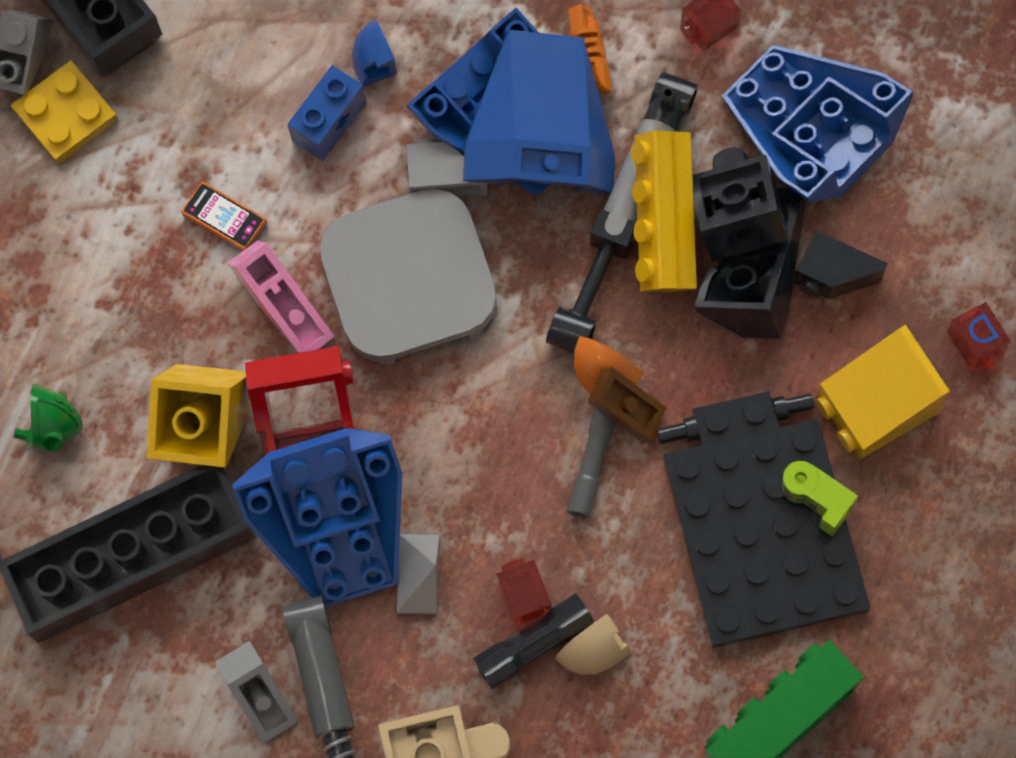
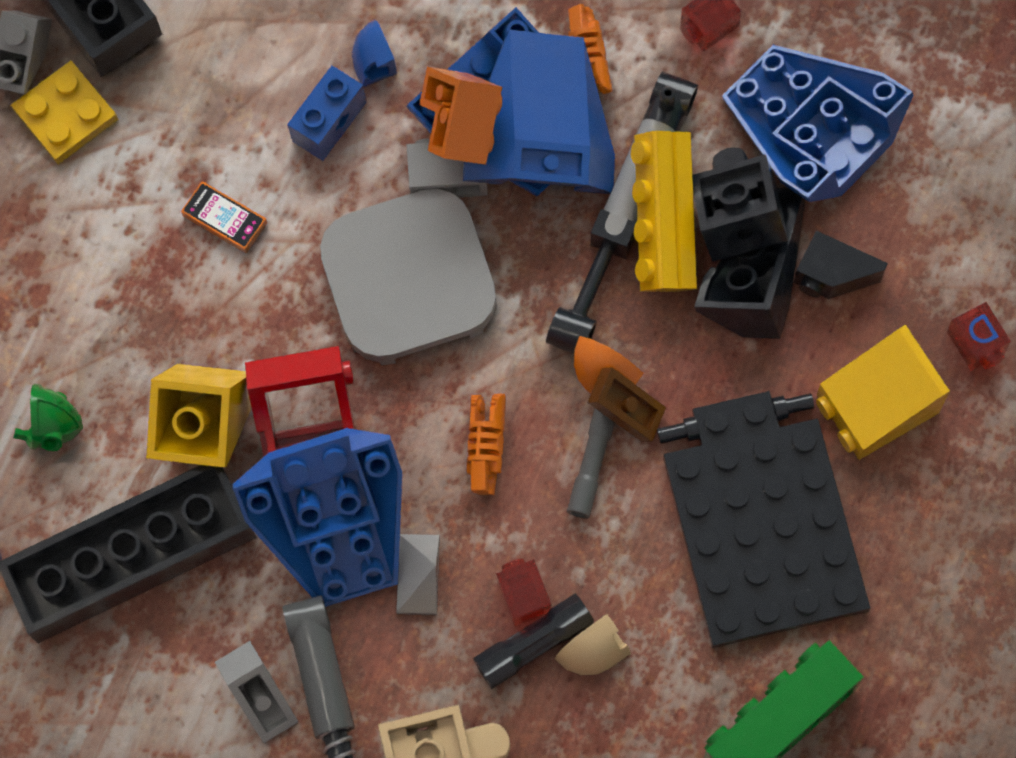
(280, 297): bright pink slope -> none
(463, 114): none -> orange brick
(485, 443): none -> orange hinge
(820, 492): lime leg -> none

